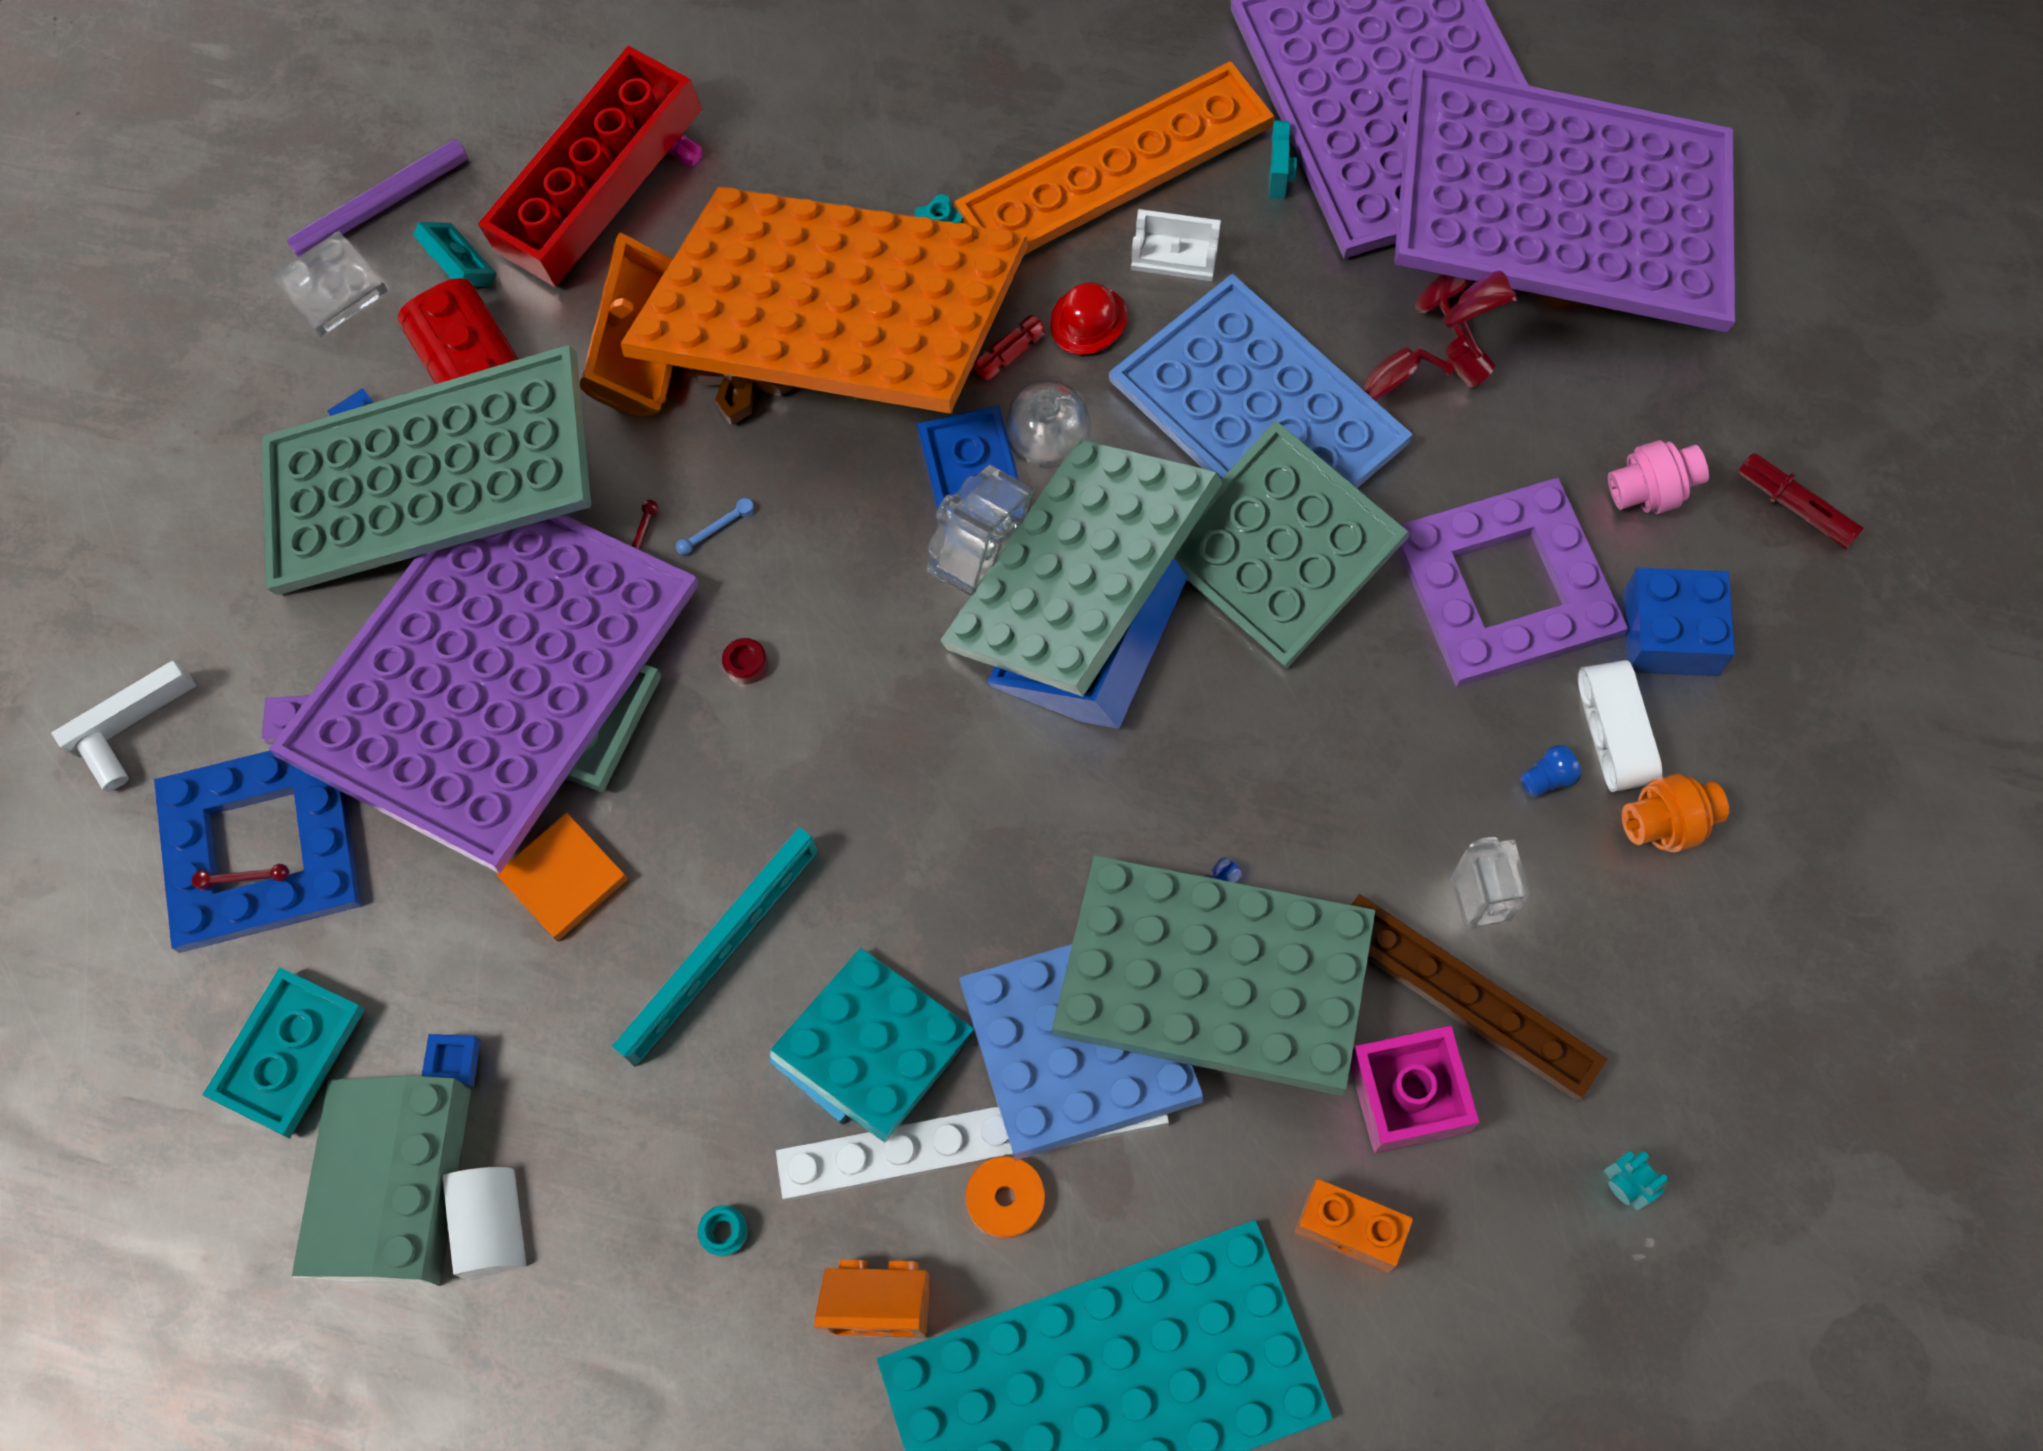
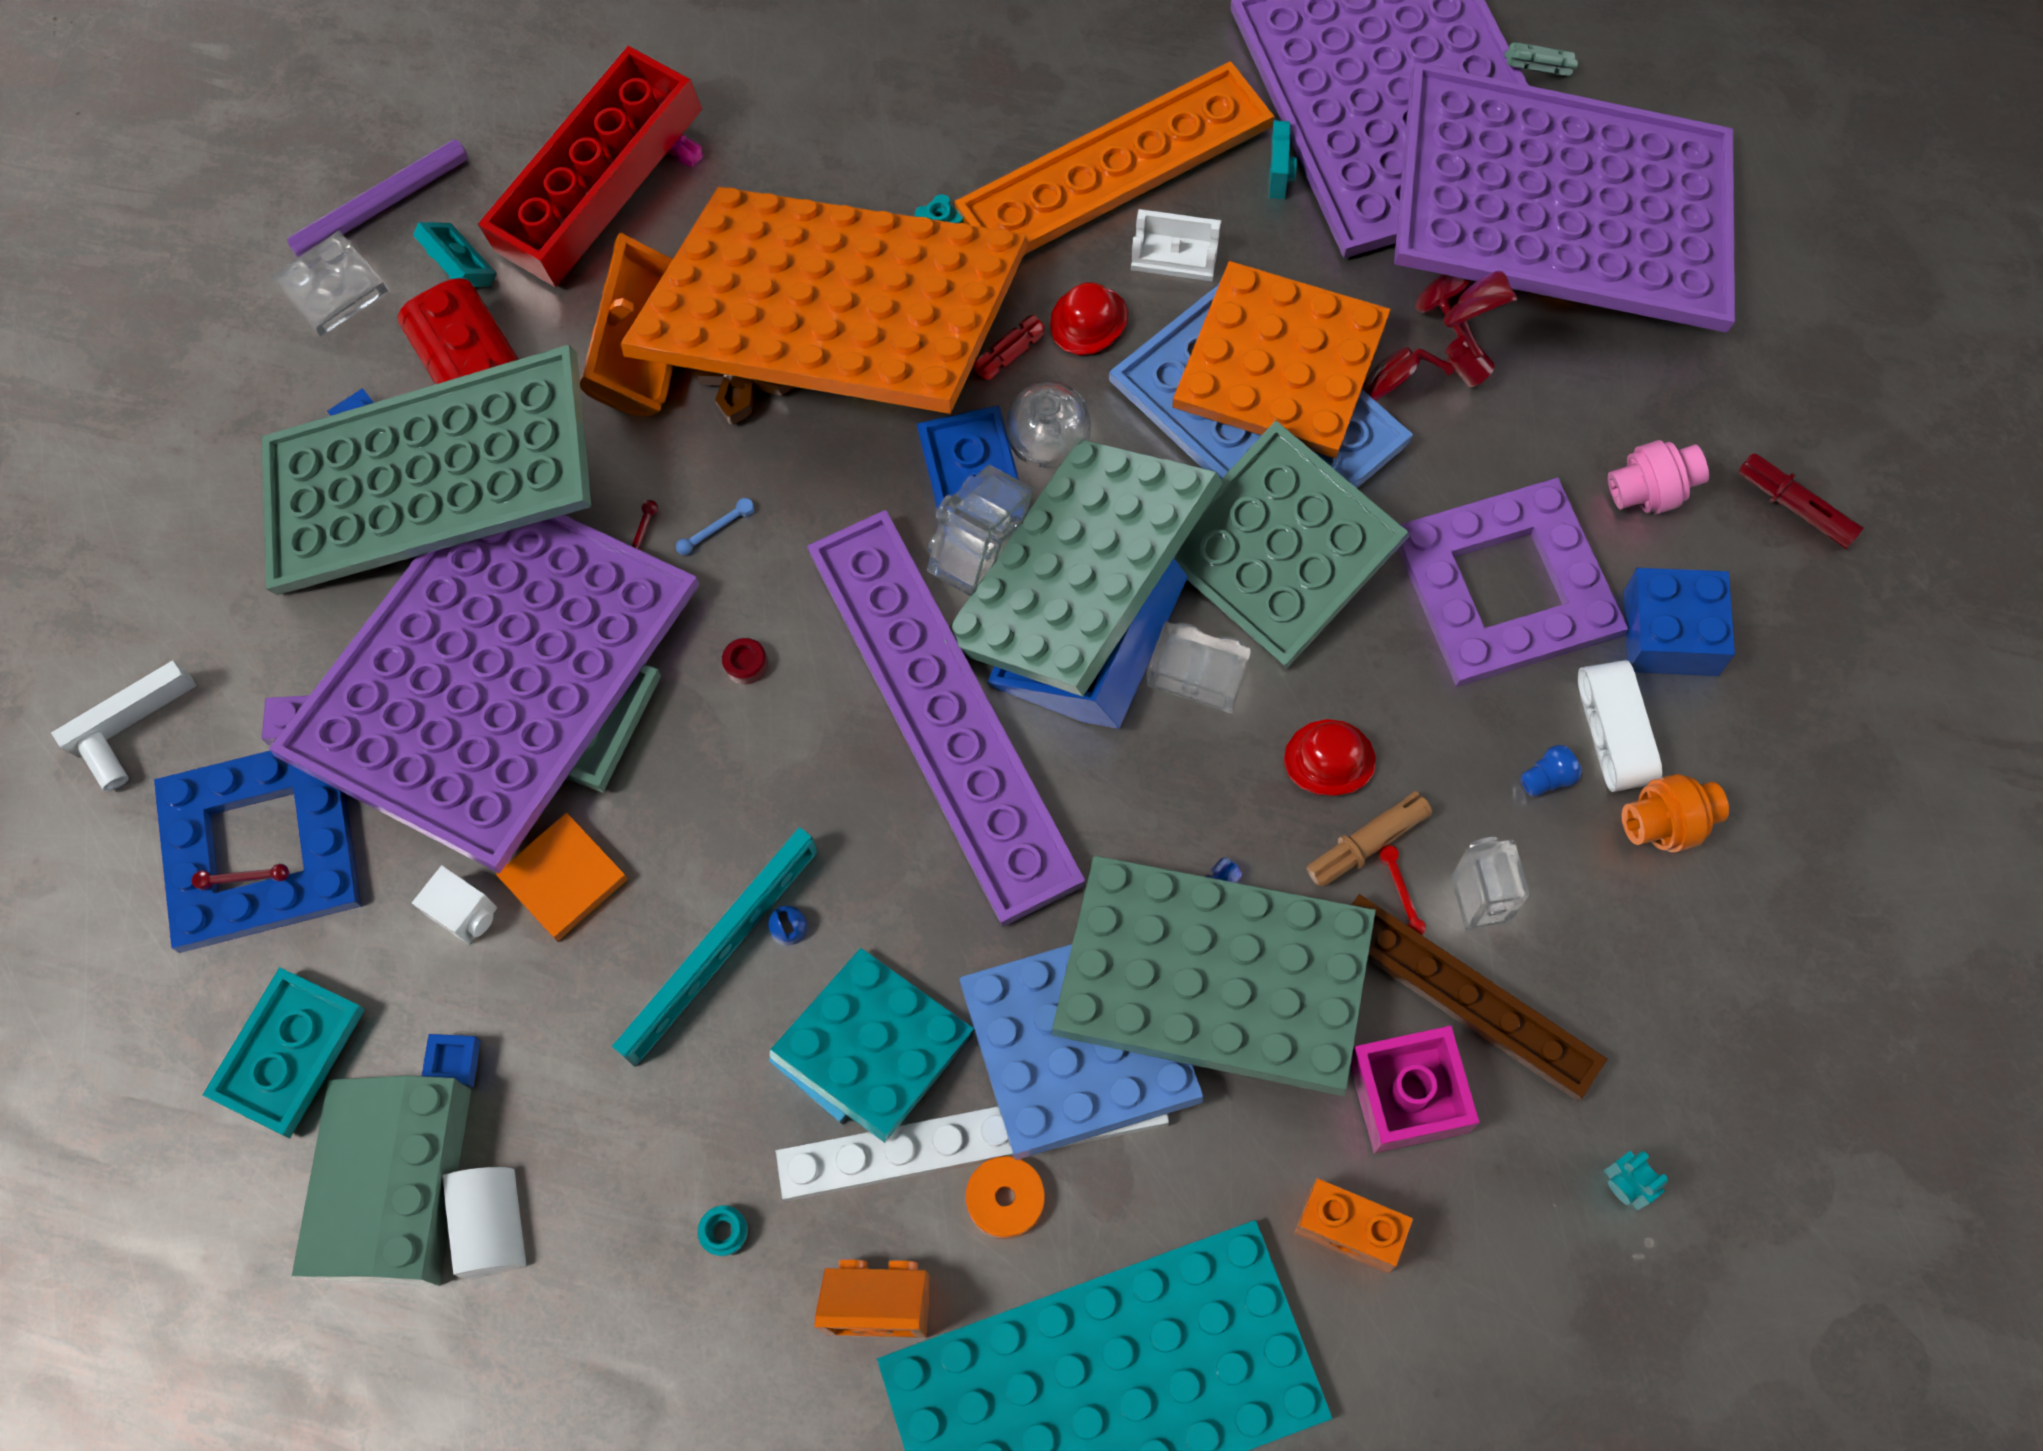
(455, 905): none -> white brick
(797, 921): none -> blue hinge
(946, 719): none -> medium lavender plate
(1198, 666): none -> clear brick
(1281, 356): none -> orange plate
(1330, 758): none -> red hat
(1372, 837): none -> medium nougat axle
(1389, 857): none -> red hinge
(1540, 59): none -> sand green axle

